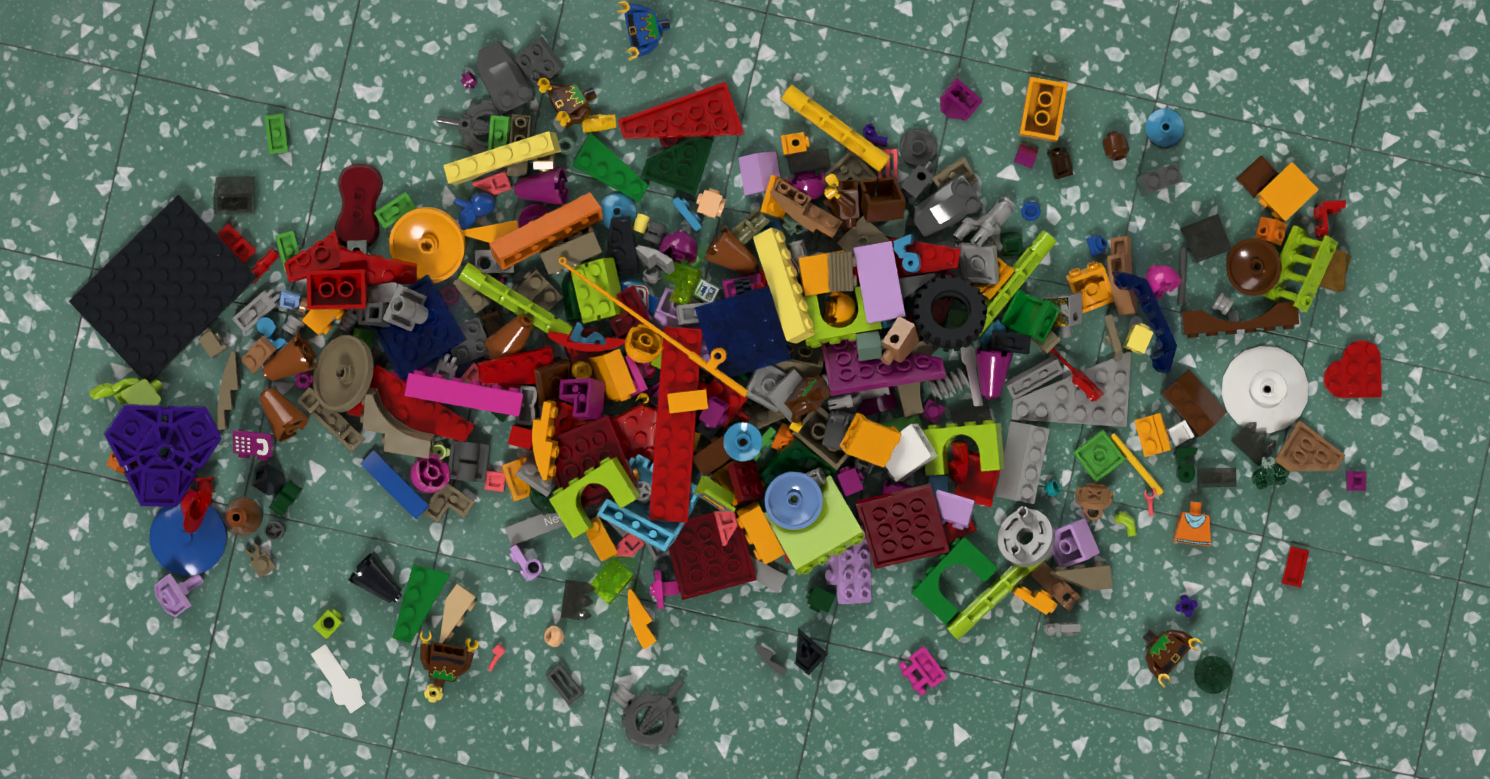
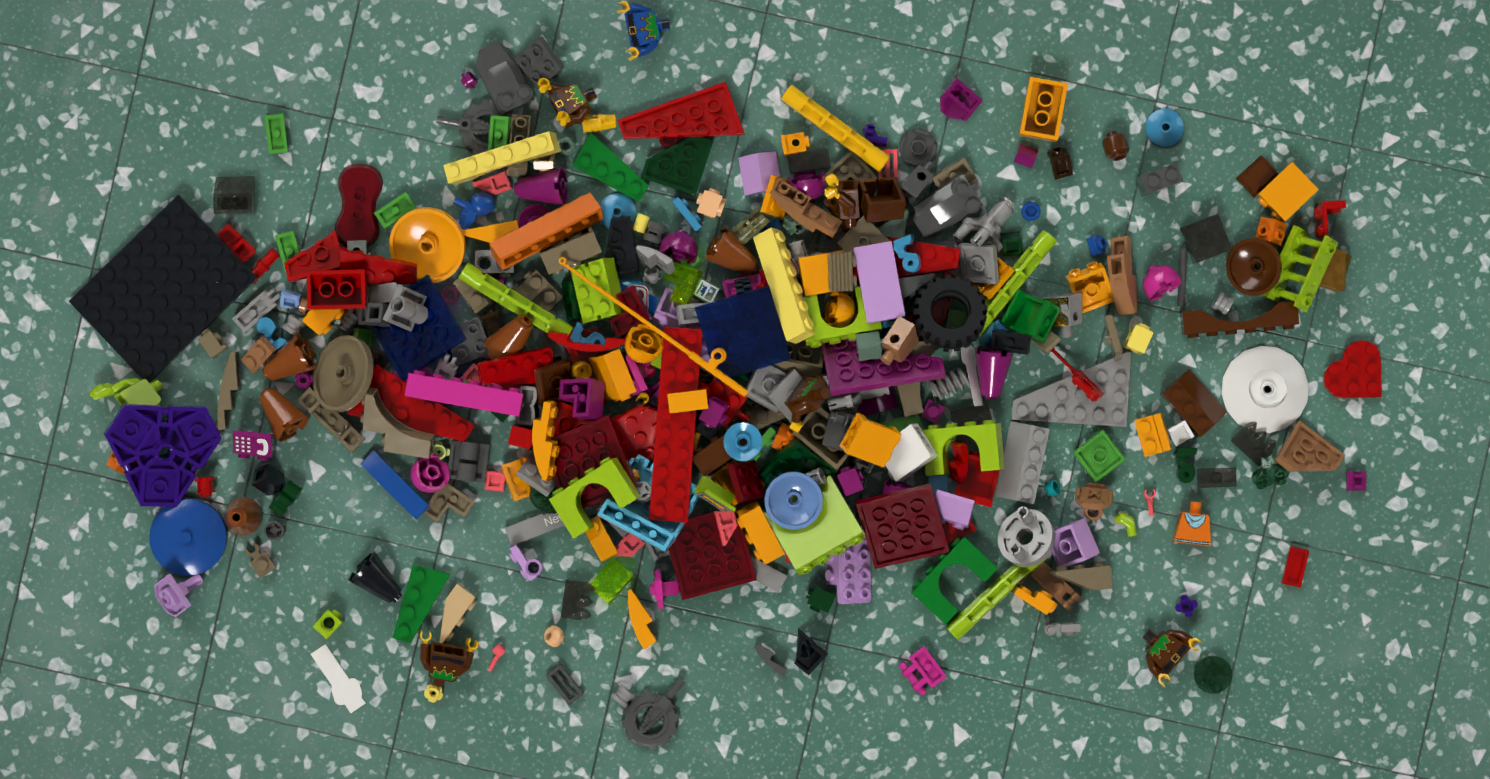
(194, 508): red piece -> none
(1034, 377): light grey plate -> none
(1136, 464): yellow bar -> none
(1162, 358): clear blue slope -> none

